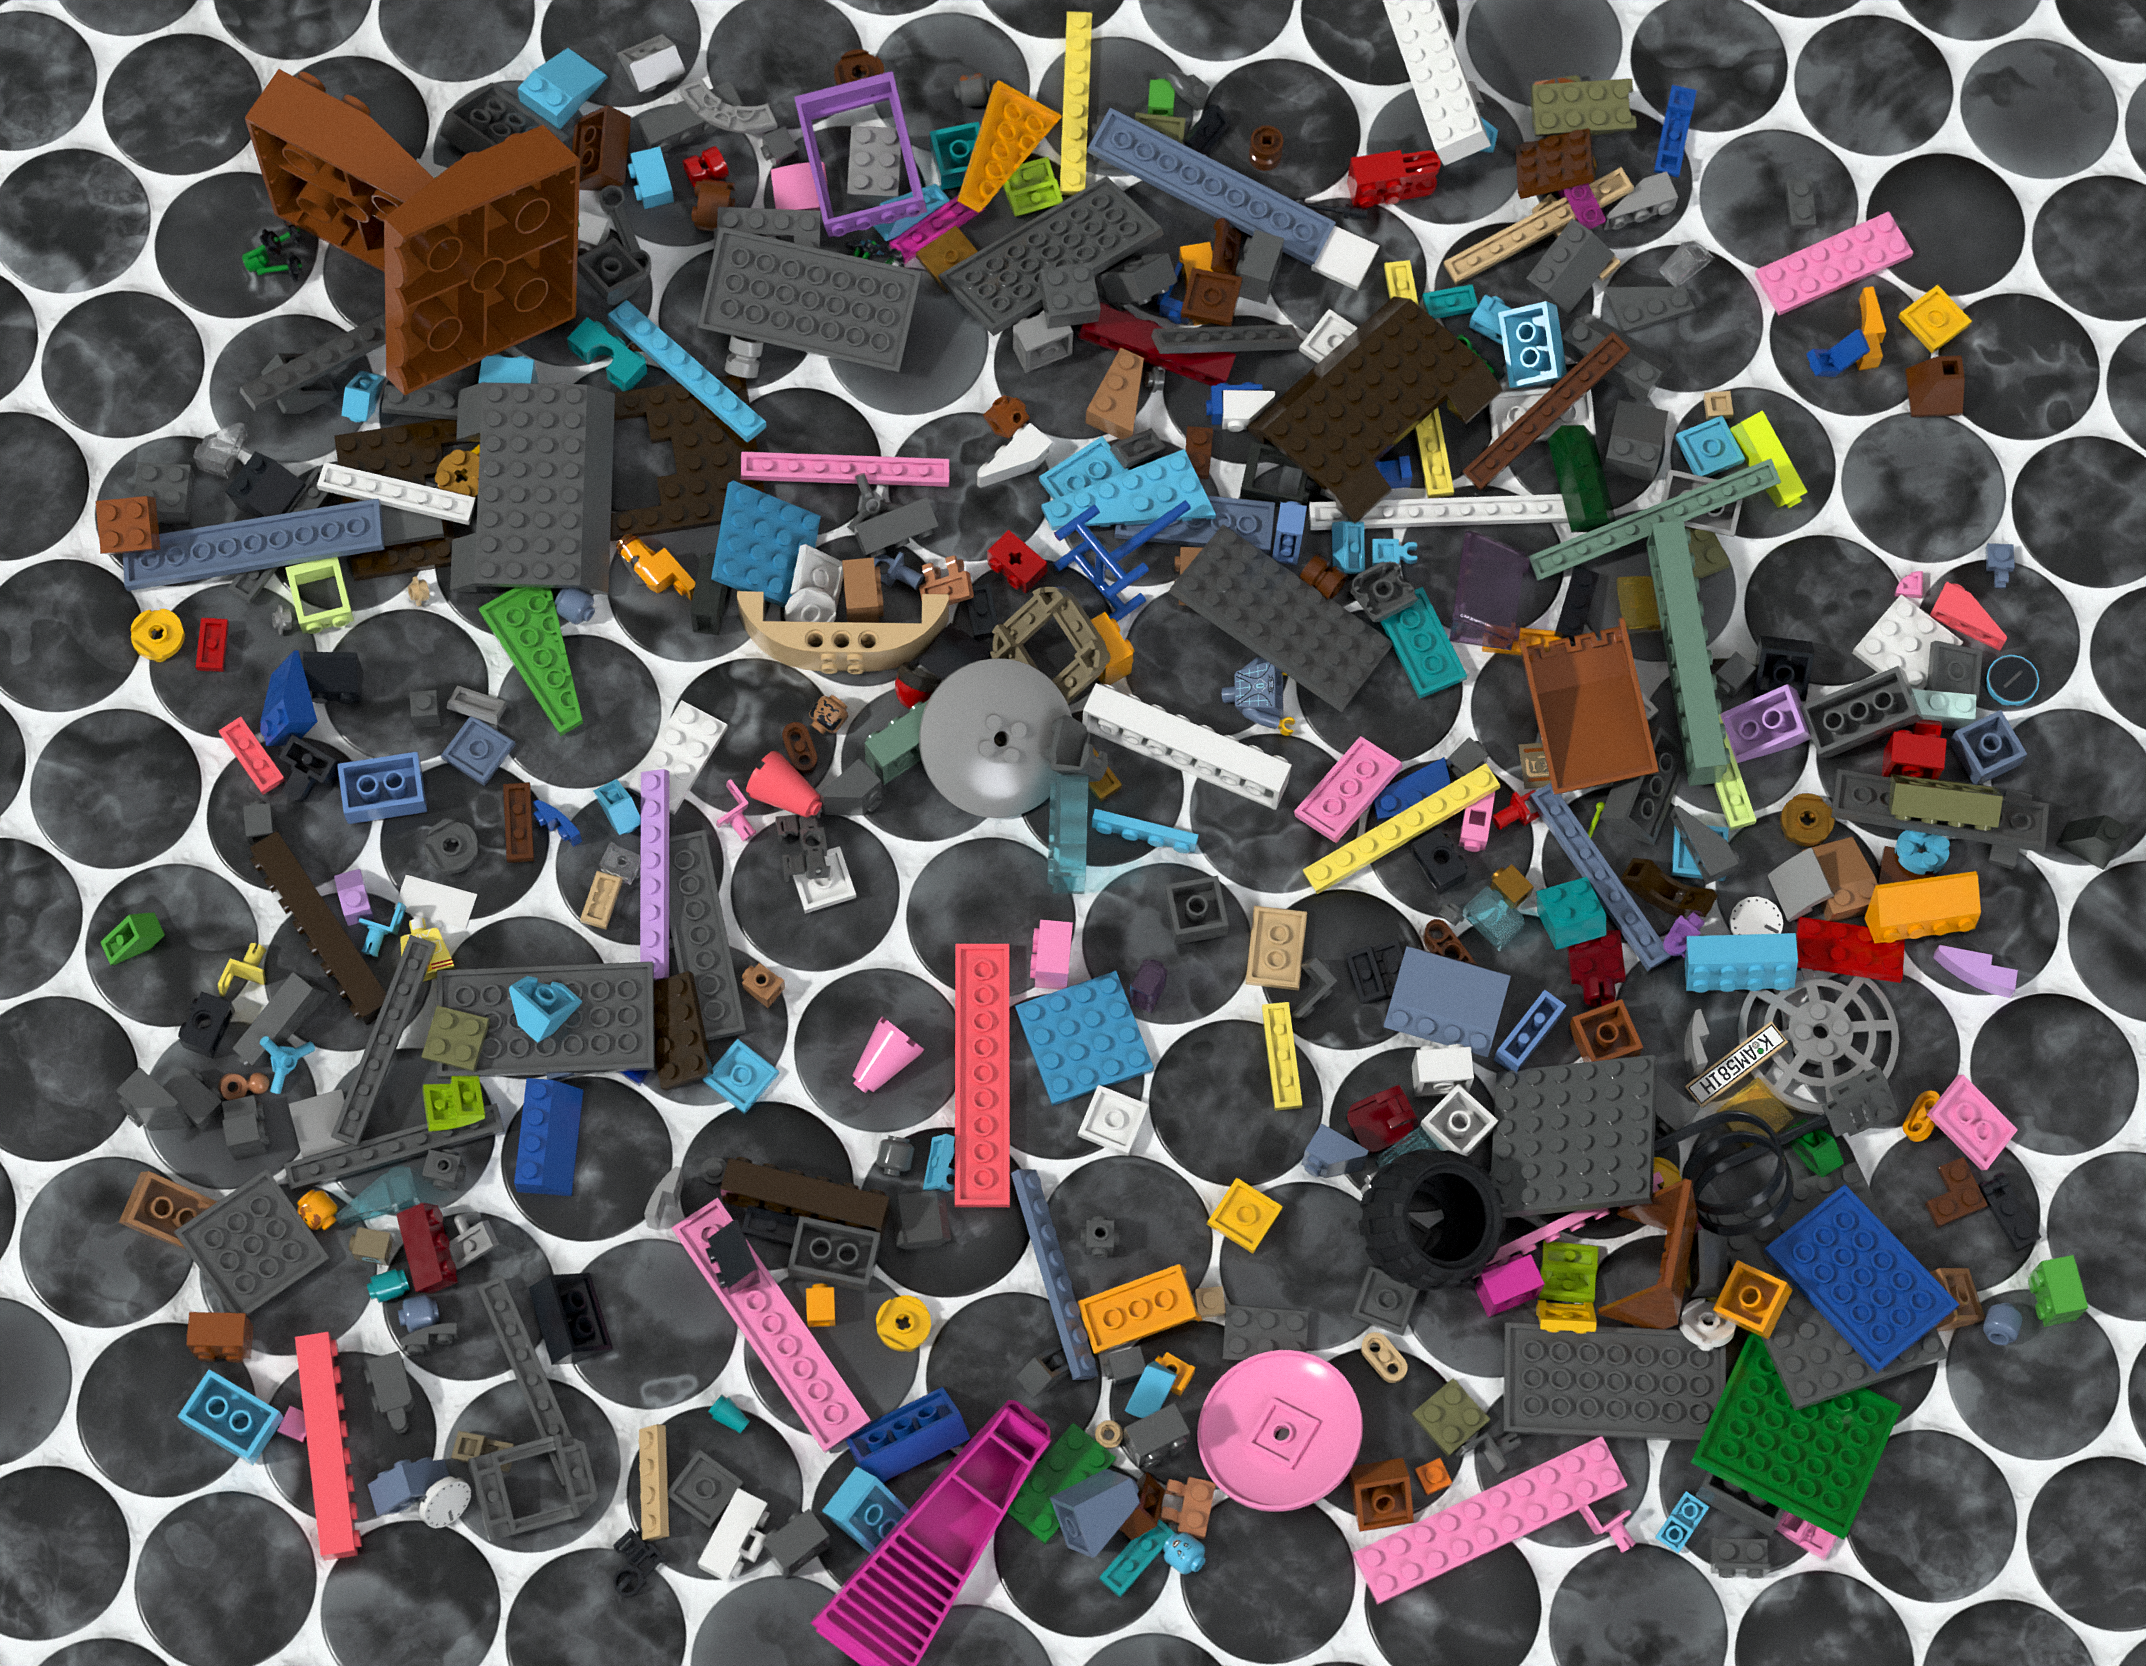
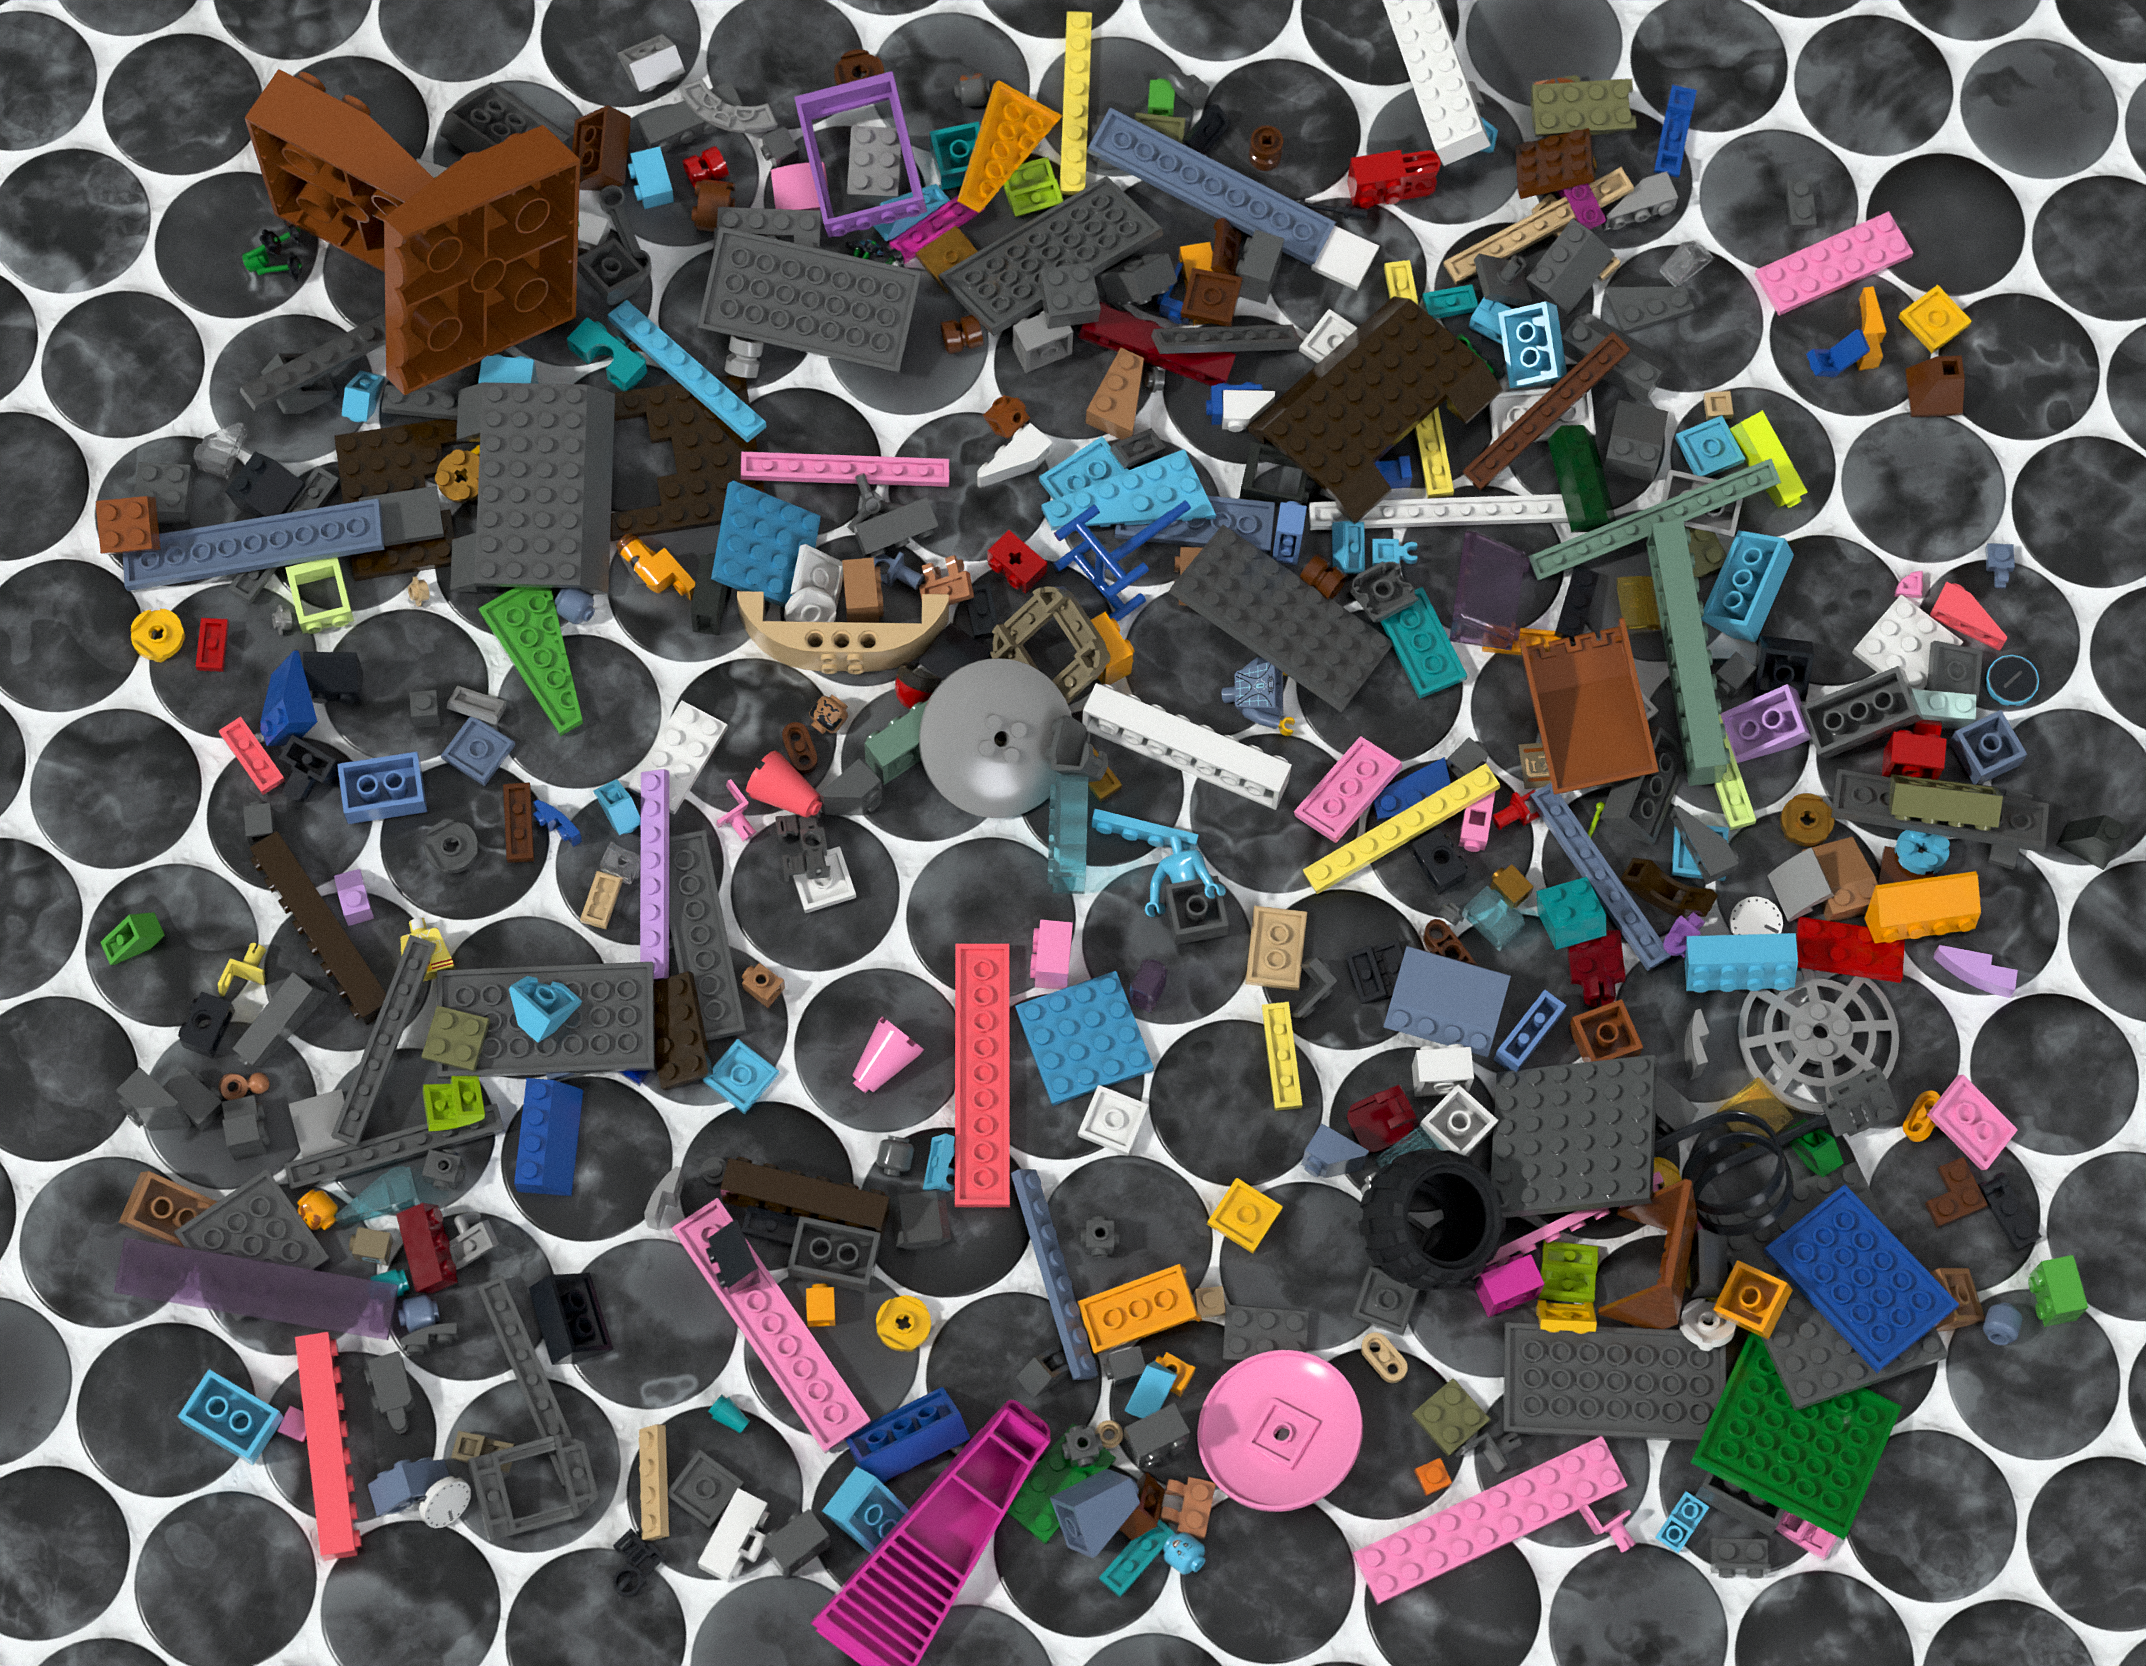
(220, 1336): dark orange brick -> none
(256, 1288): none -> clear purple plate
(284, 1060): medium azure piece -> none
(377, 931): medium azure bracket -> none
(397, 493): white plate -> none
(436, 901): white sticker -> none
(560, 87): medium azure slope -> none
(961, 334): none -> reddish brown wheel
(1082, 1456): none -> dark grey brick
(1180, 867): none -> medium azure piece
(1199, 449): reddish brown plate -> none
(1381, 1494): dark orange slope -> none
(1503, 279): none -> dark grey tile
(1736, 1065): tile -> none
(1747, 585): none -> medium azure slope

